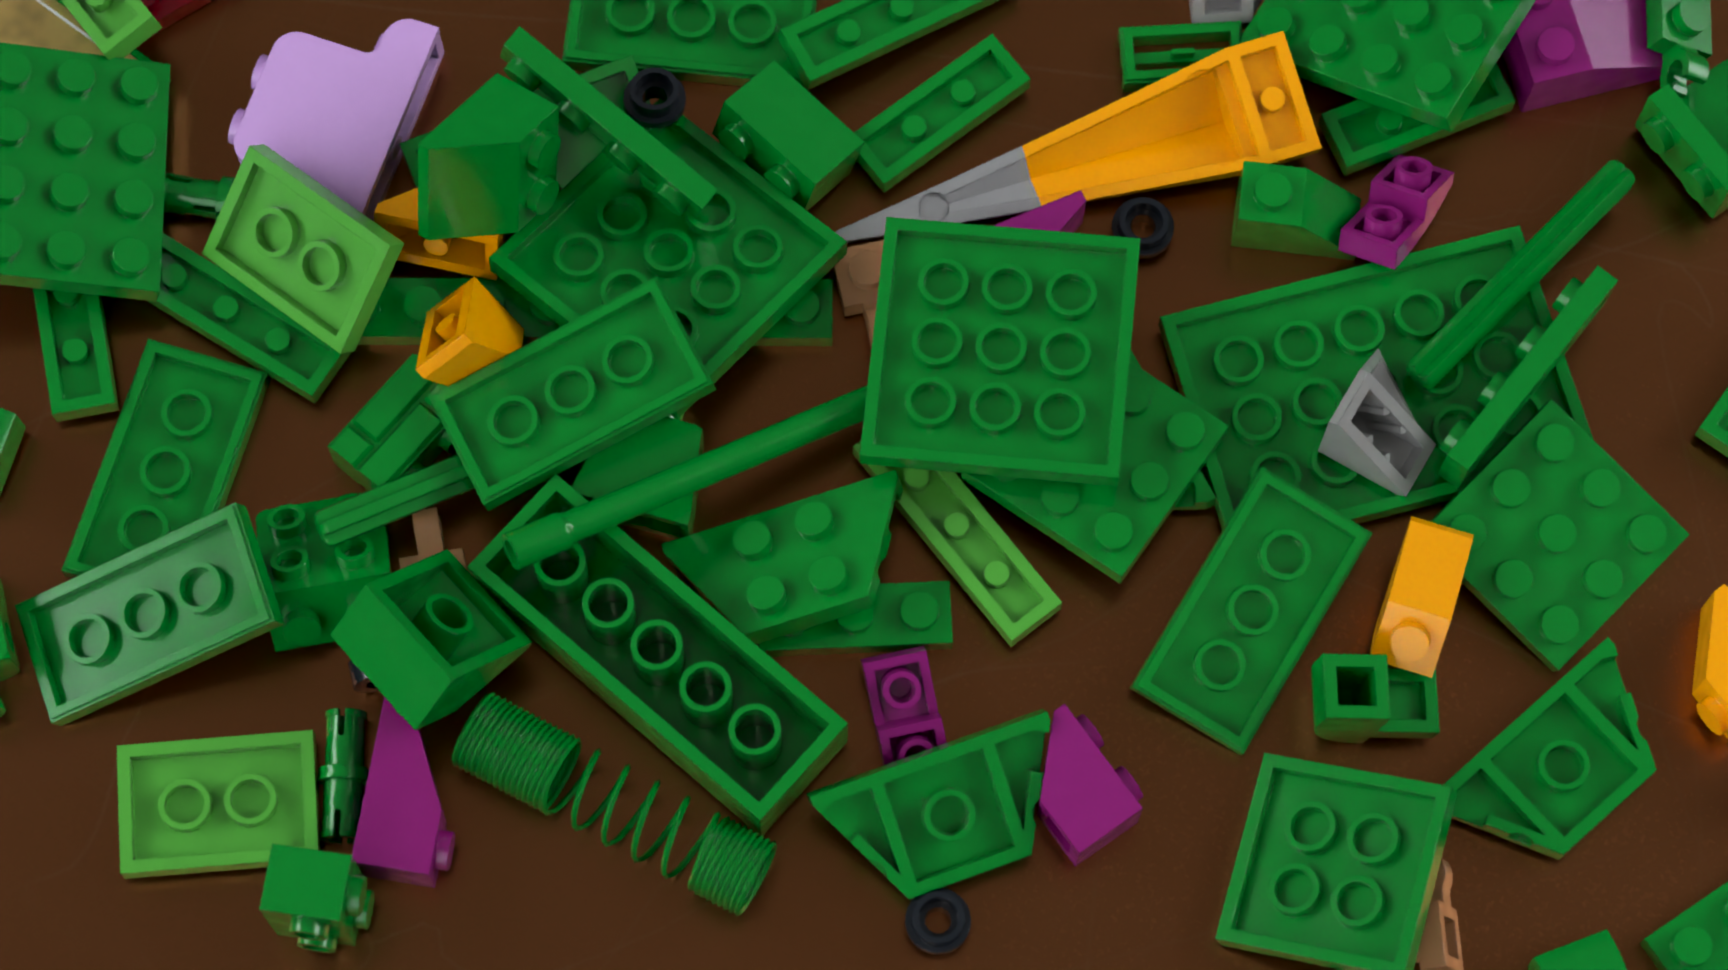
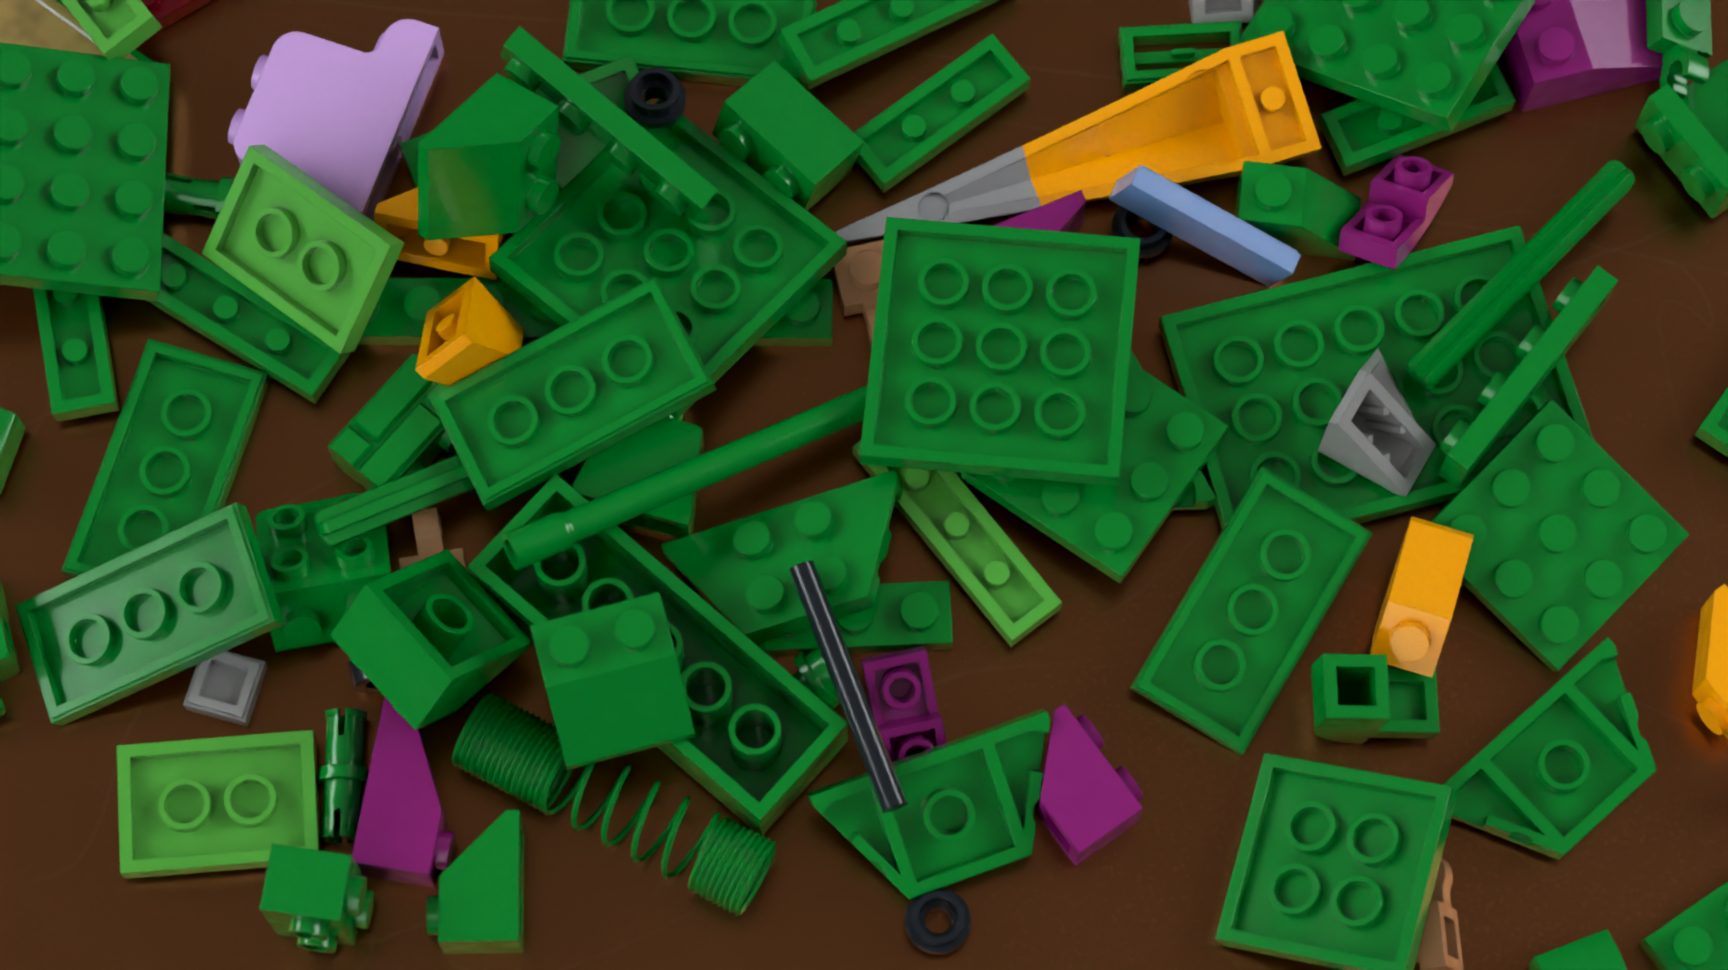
(226, 687): none -> light grey tile
(483, 893): none -> green slope
(613, 680): none -> green slope
(815, 677): none -> green plate
(848, 687): none -> black bar
(1205, 225): none -> medium blue tile

